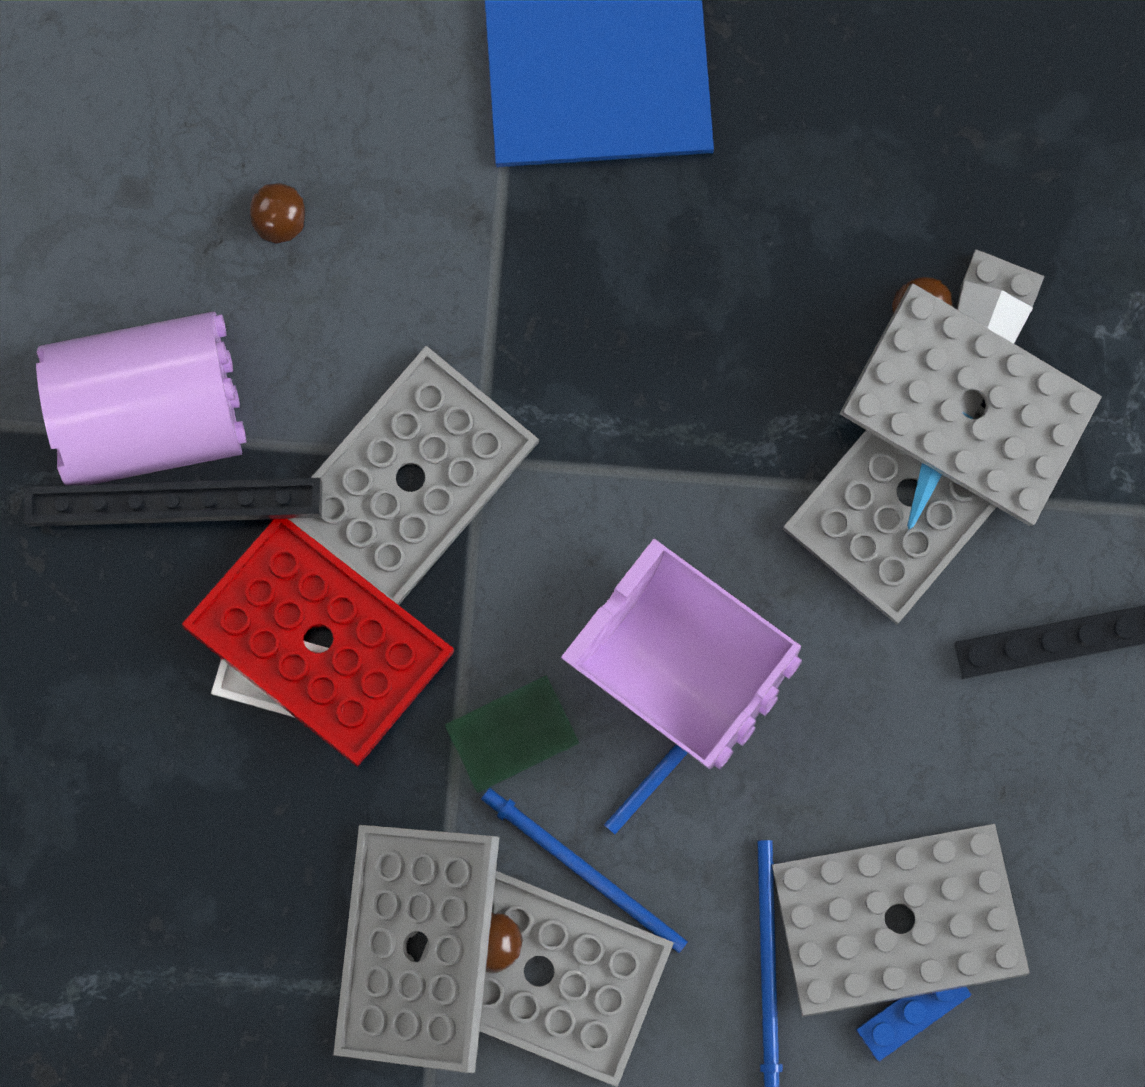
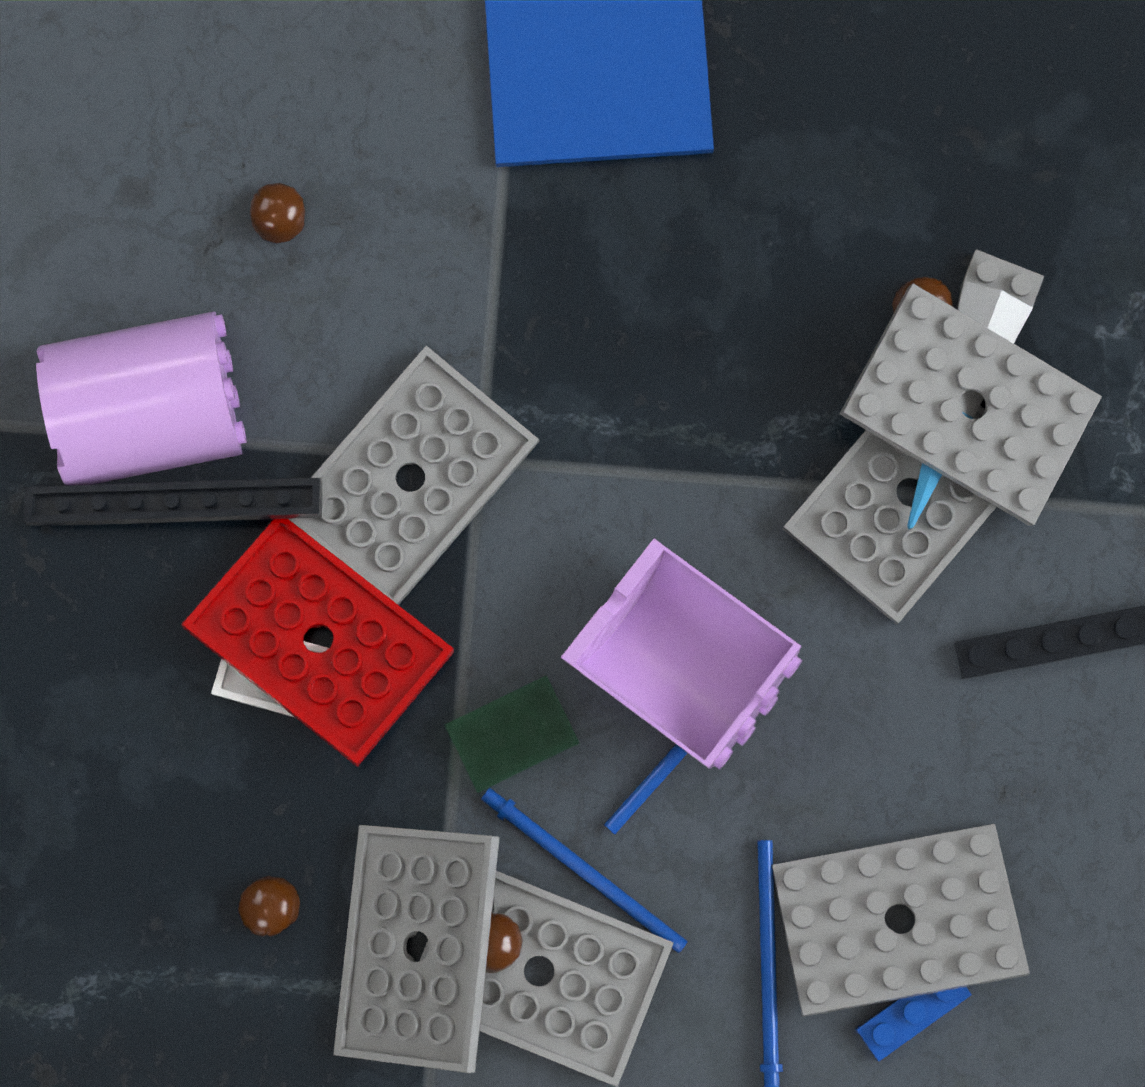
(269, 906): none -> reddish brown hair

